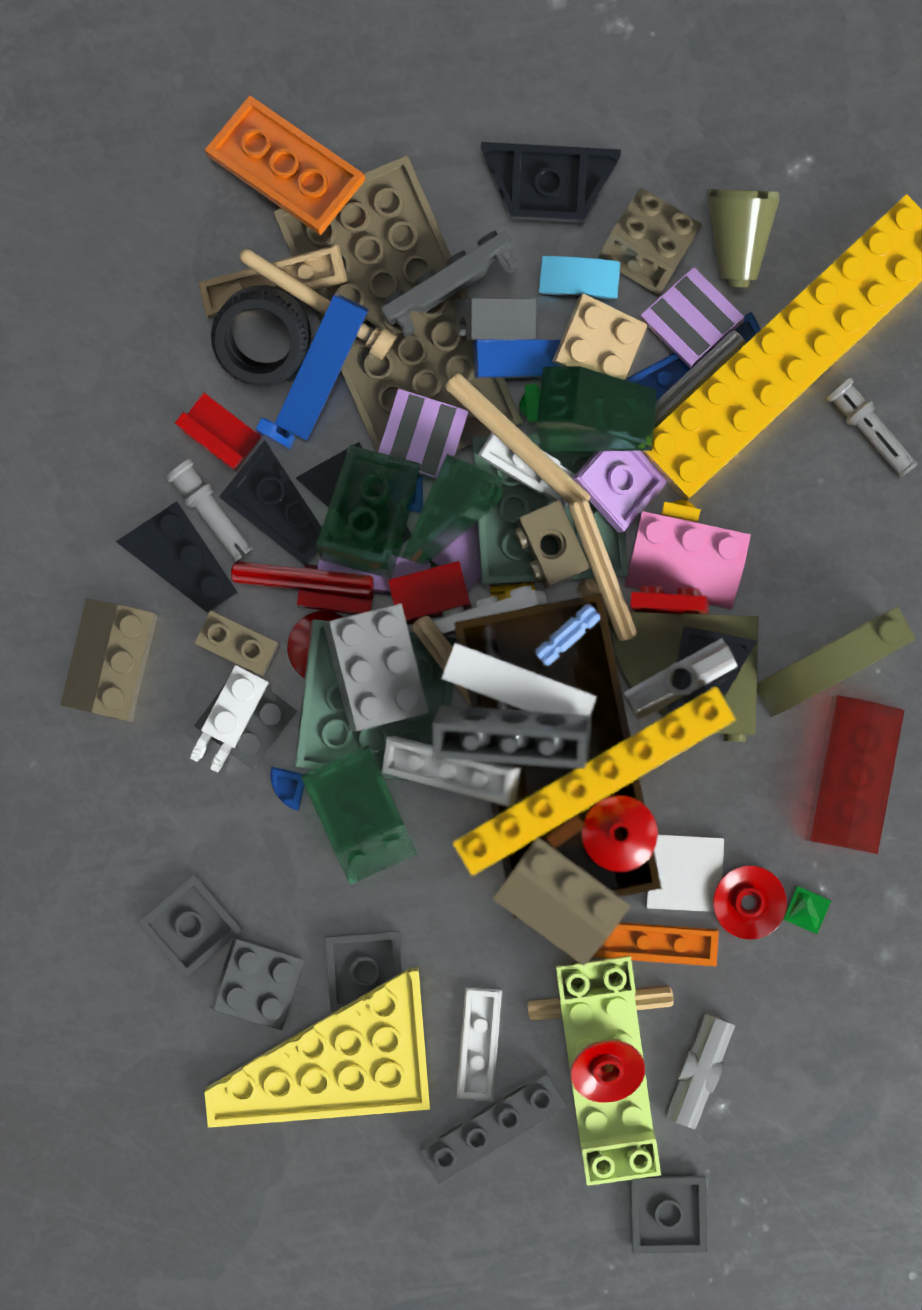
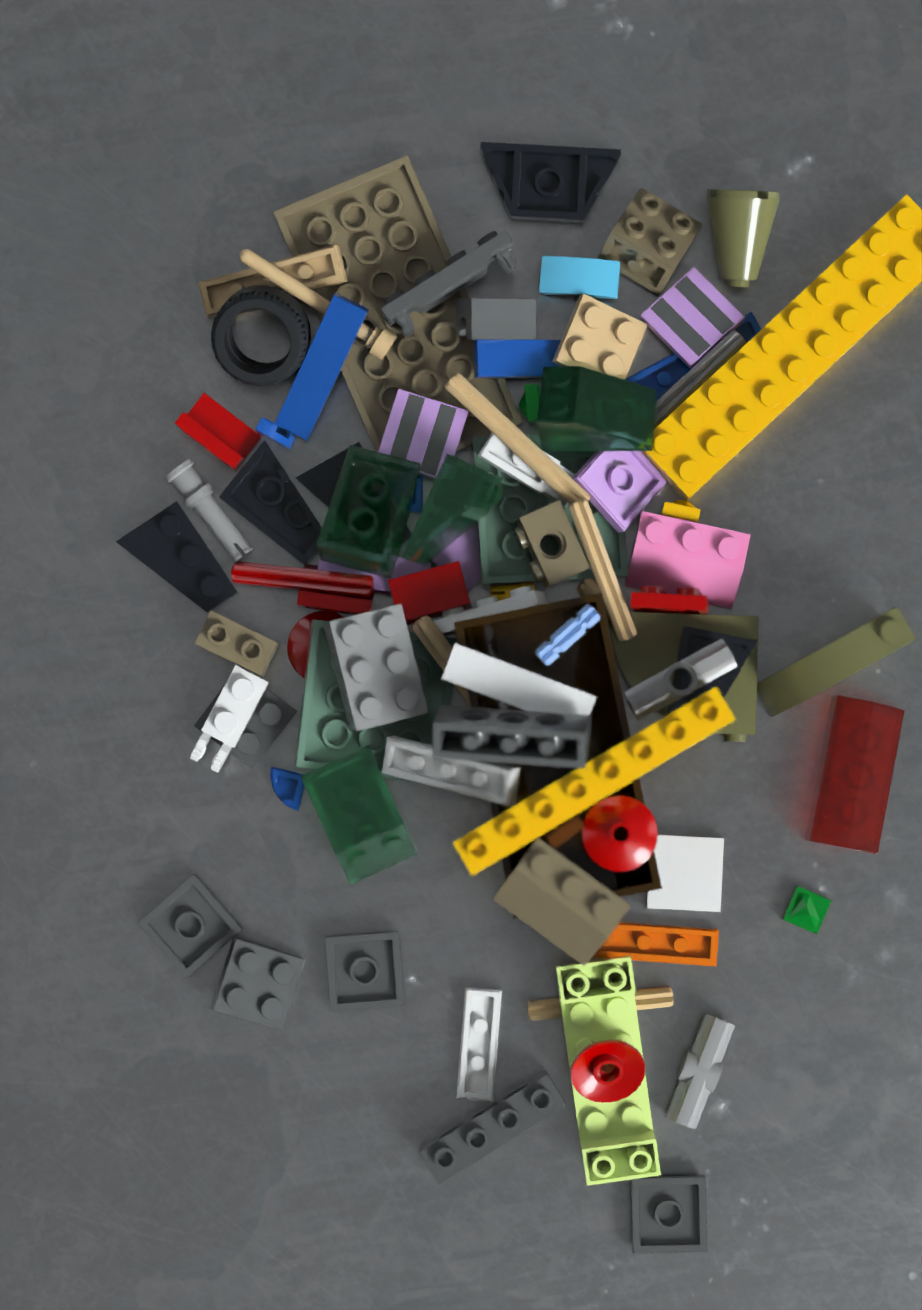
(109, 659): dark tan slope -> none
(285, 165): orange plate -> none
(345, 1065): light yellow wing -> none
(768, 906): red dish -> none
(903, 461): light grey pin -> none

